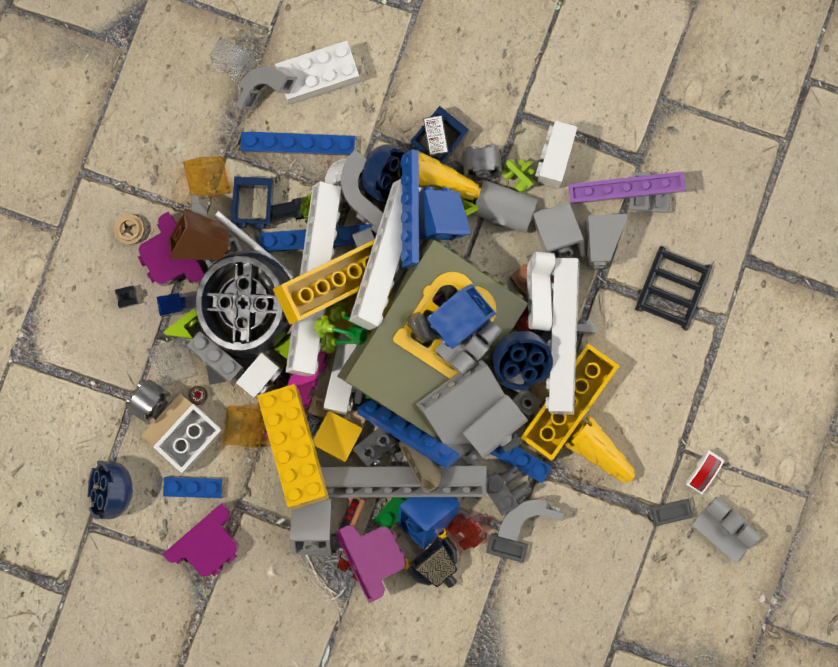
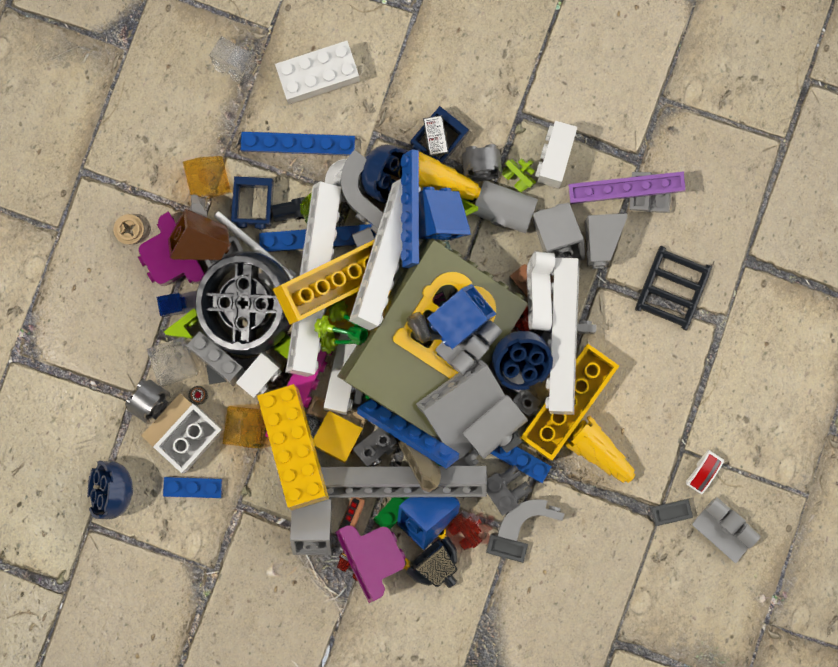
(126, 297): black tile -> none
(206, 544): magenta brick -> none
(260, 78): light grey arch -> none

